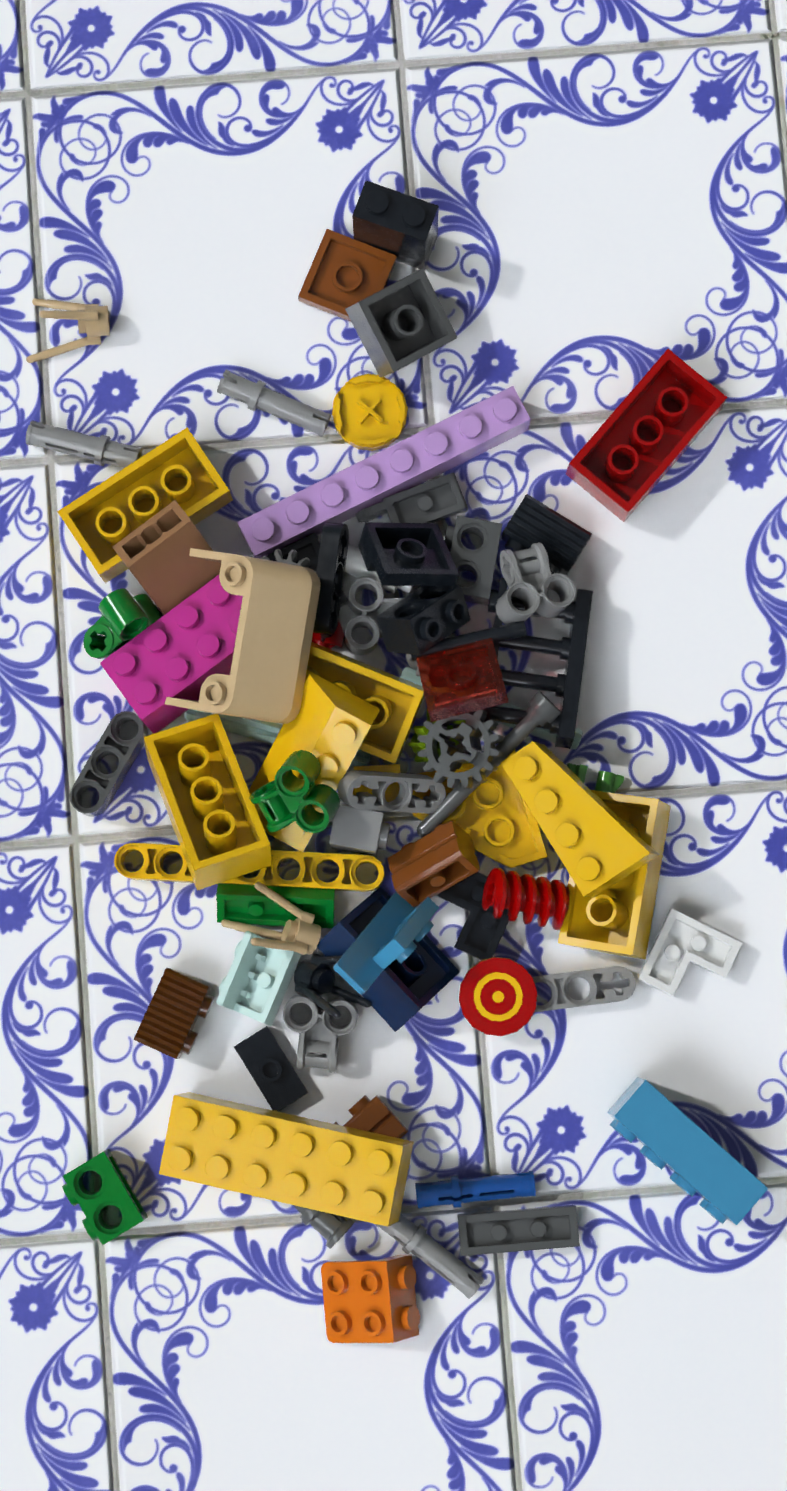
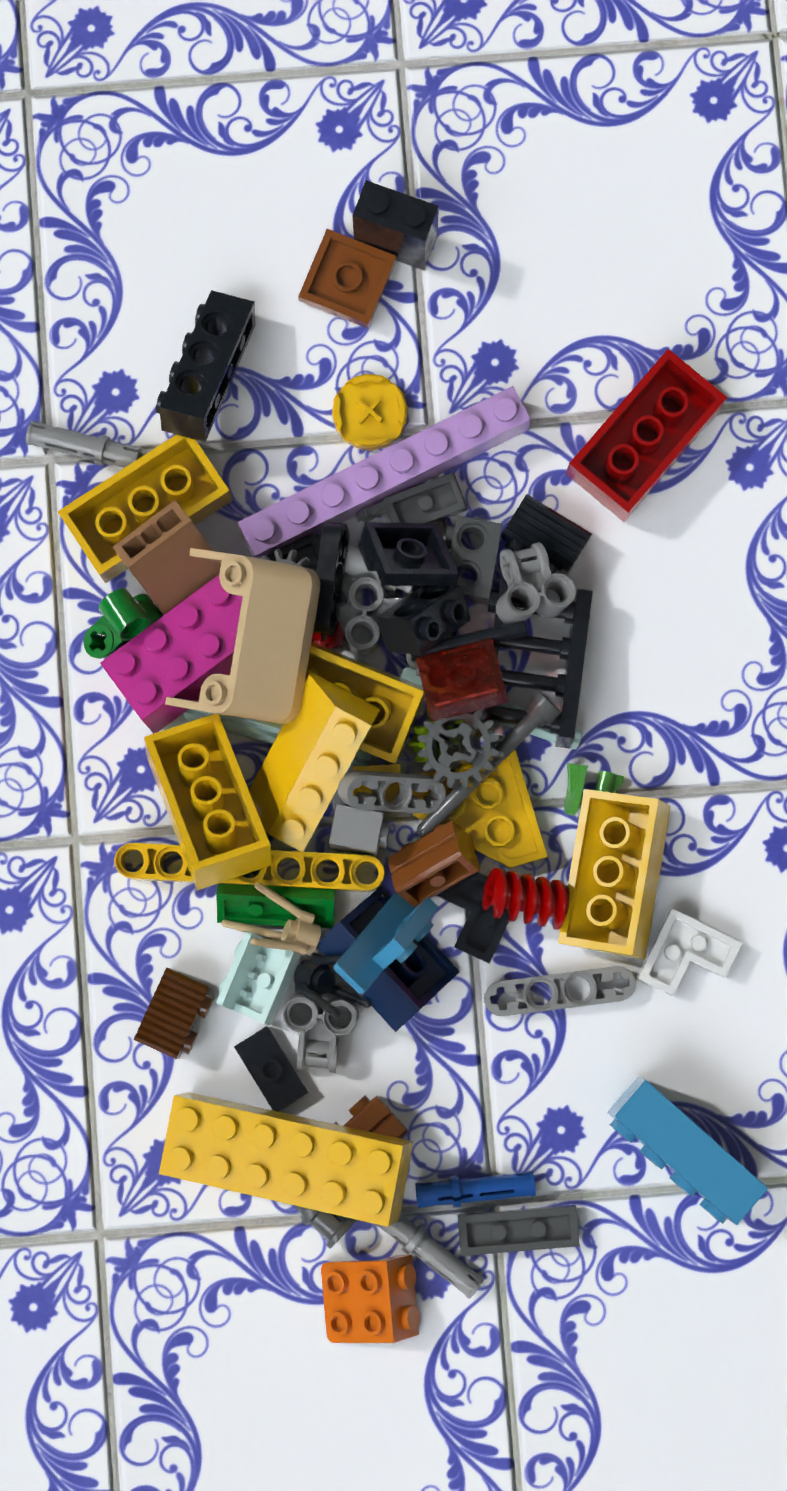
(91, 320): tan plant -> none
(109, 744): dark grey beam -> none
(114, 1191): green brick -> none
(206, 366): none -> black brick
(274, 403): light grey pin -> none
(291, 798): green piece -> none
(401, 323): dark grey brick -> none
(498, 996): red tile -> none
(579, 825): yellow wedge -> none

